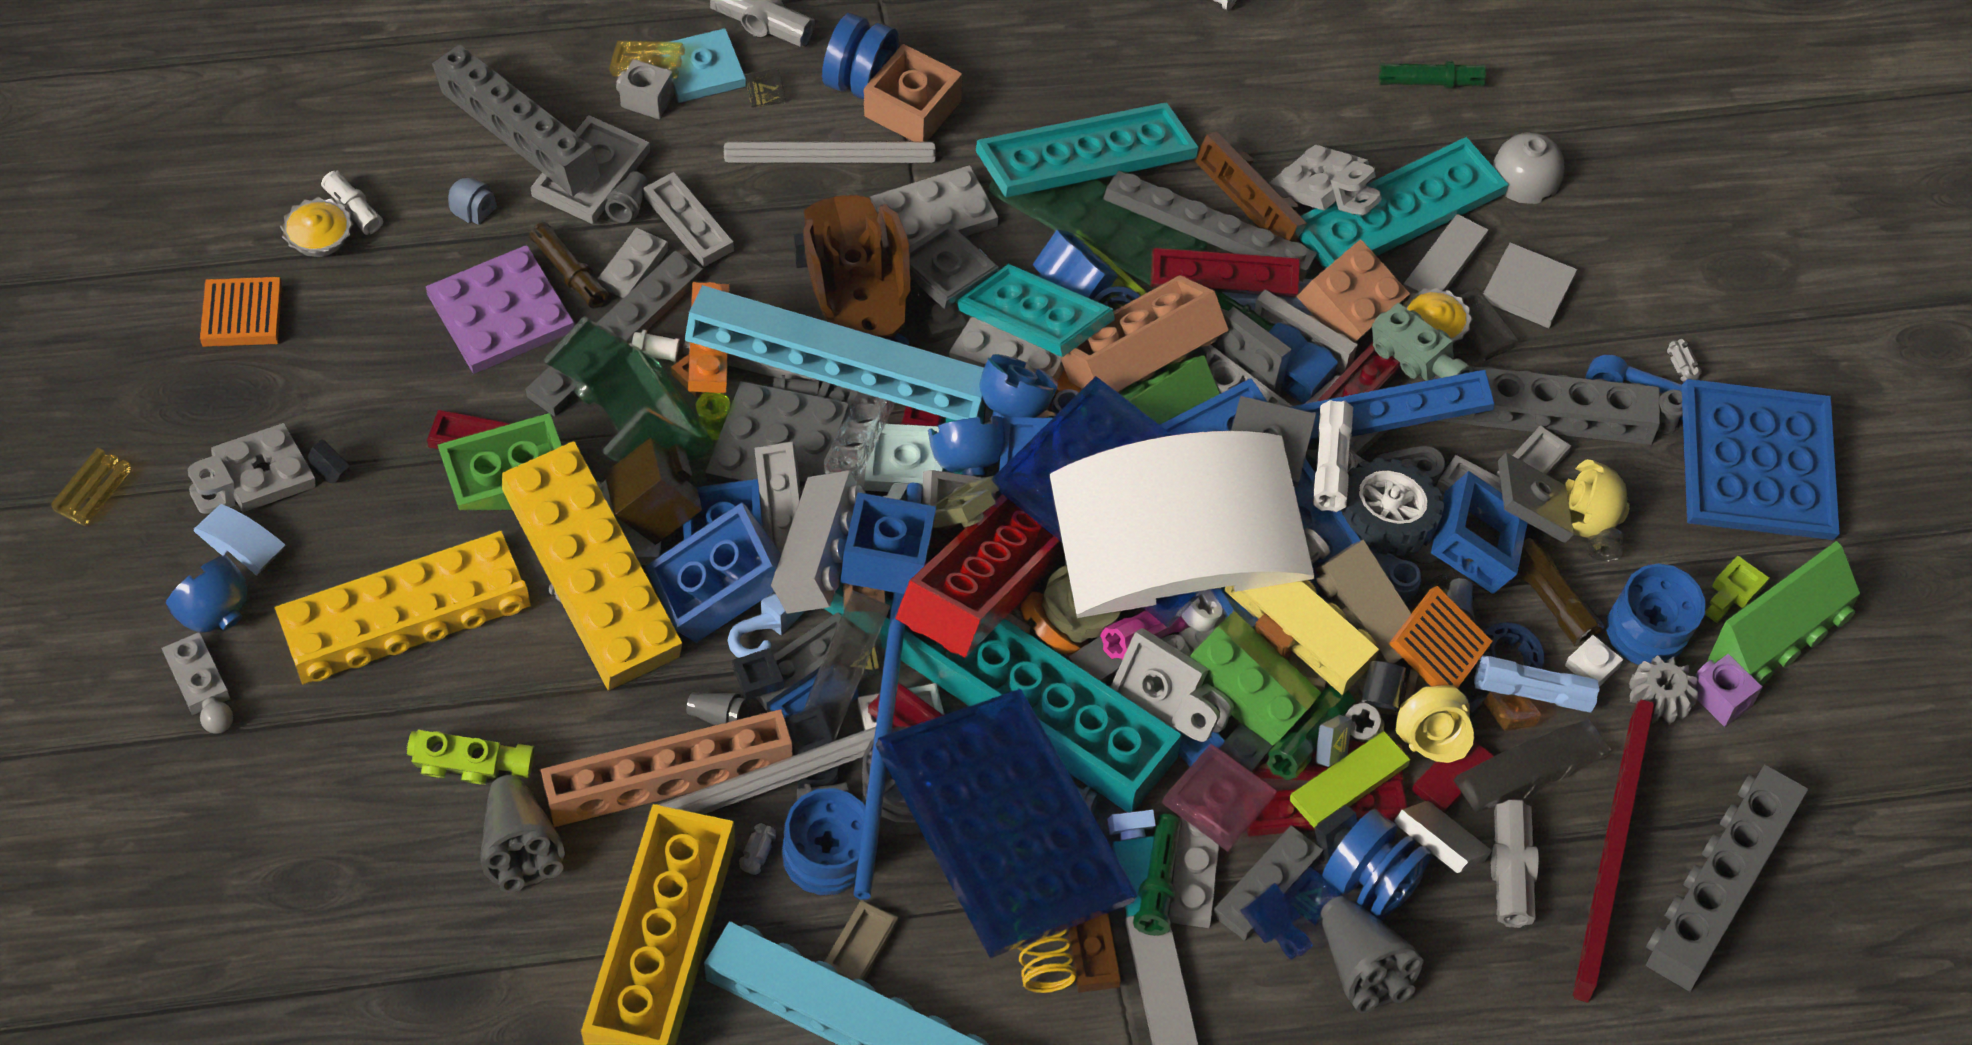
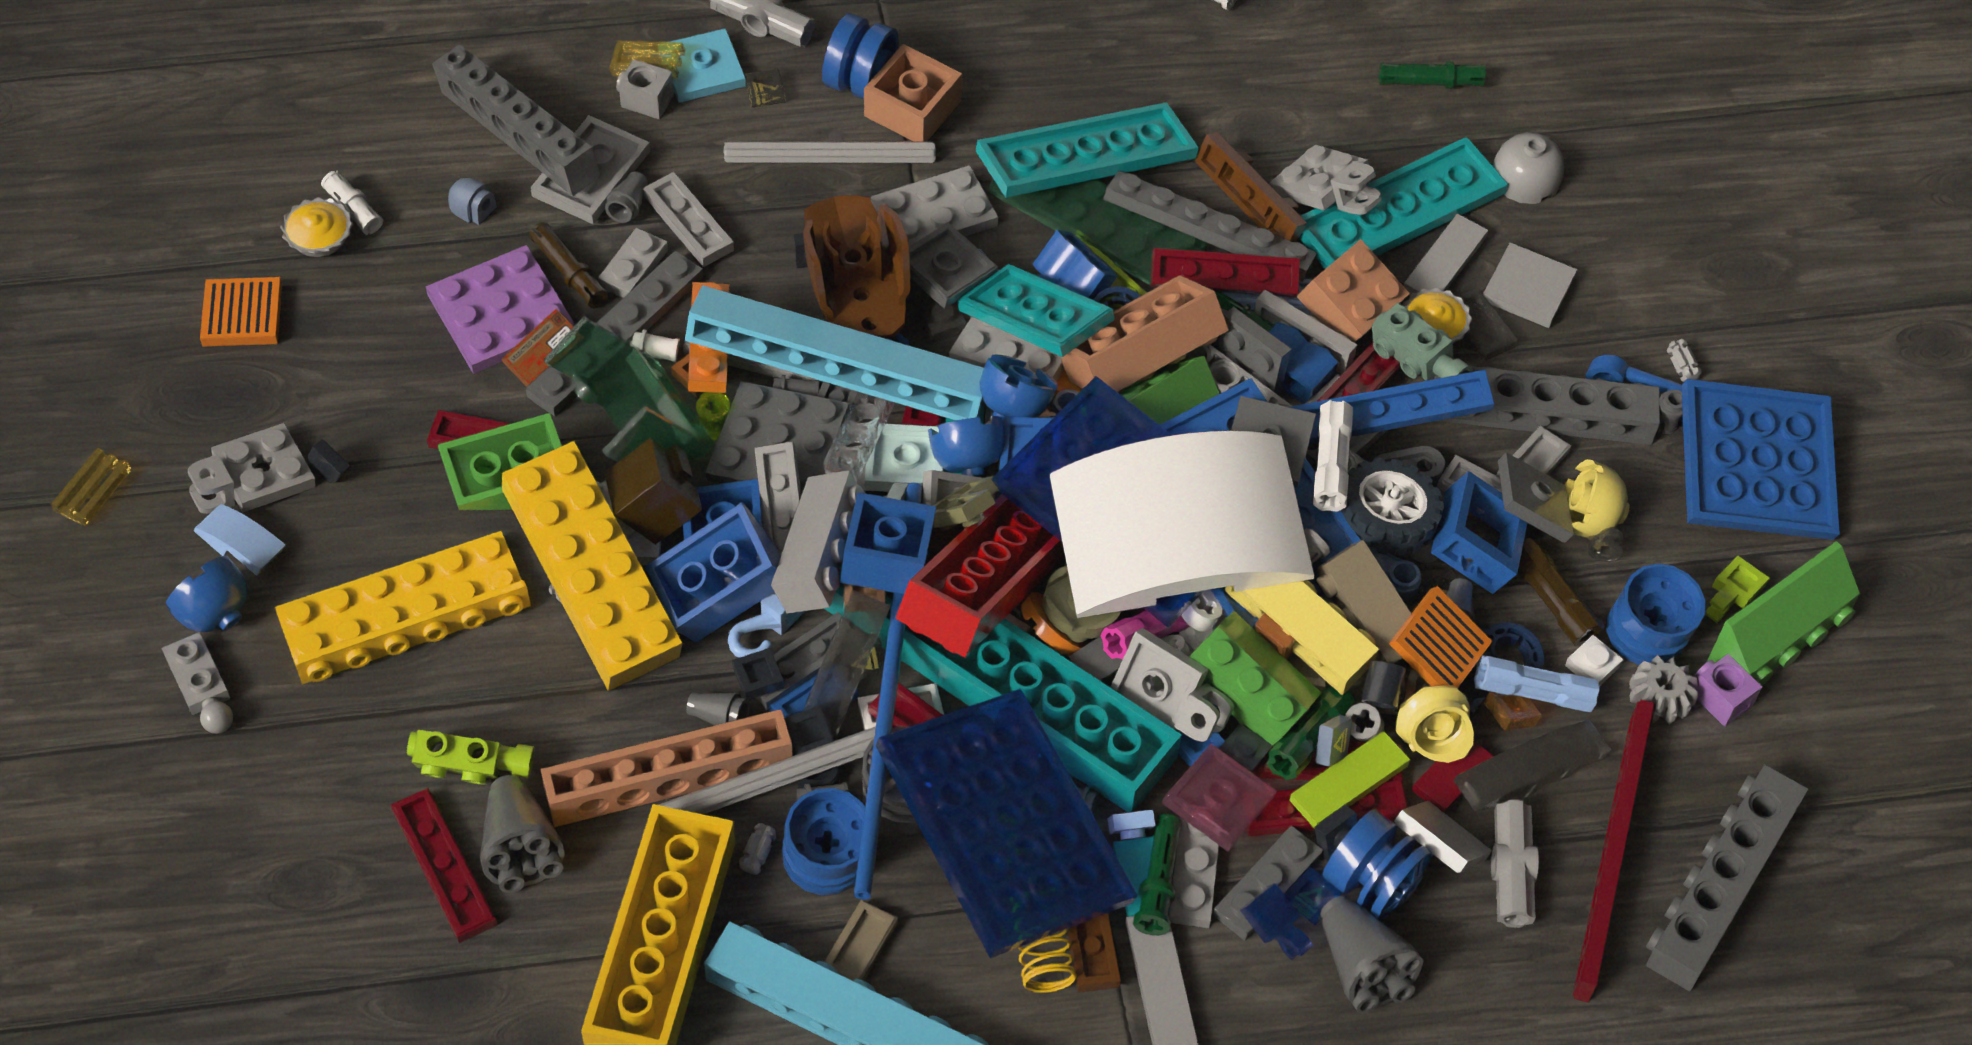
(443, 865): none -> dark red tile
(528, 356): none -> tile

